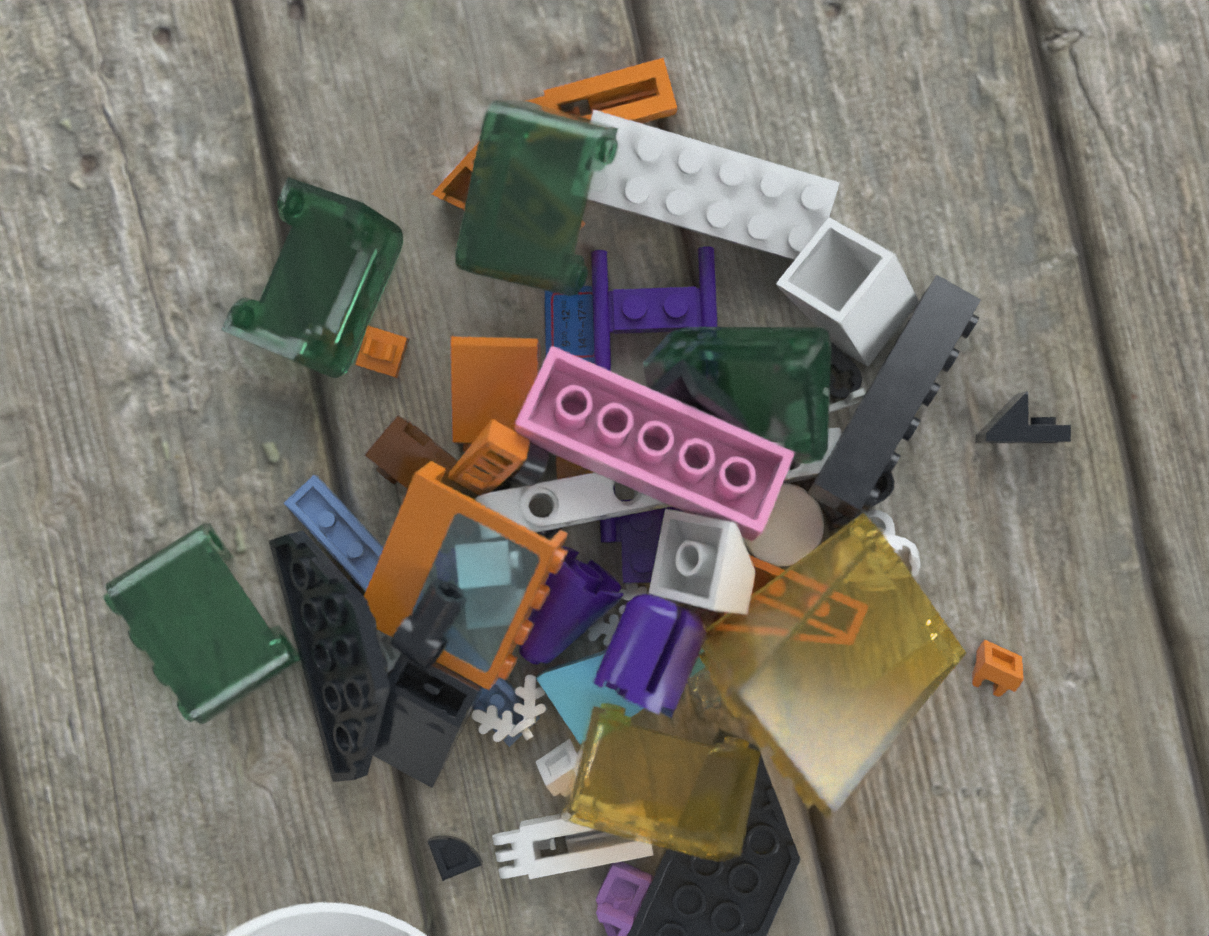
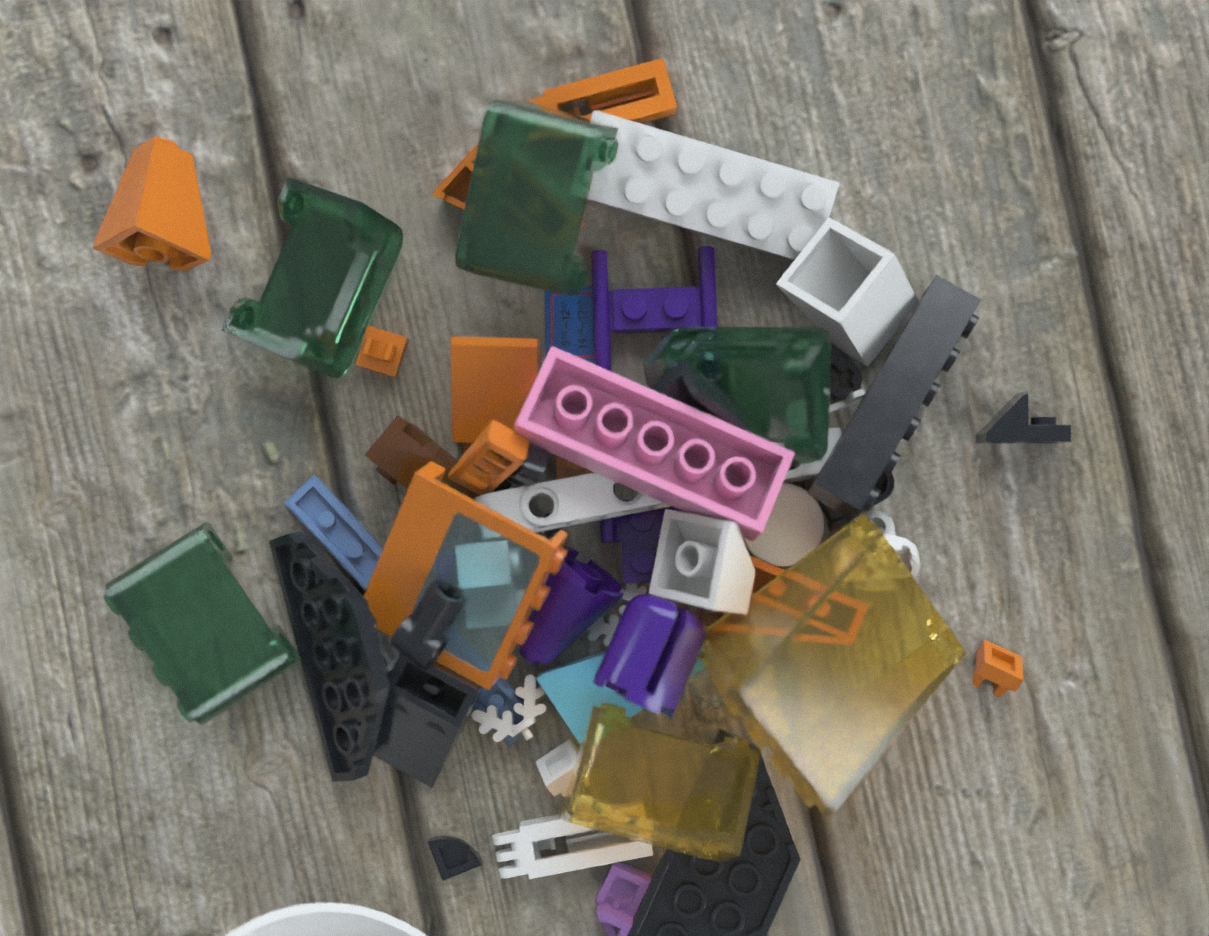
(156, 210): none -> orange slope

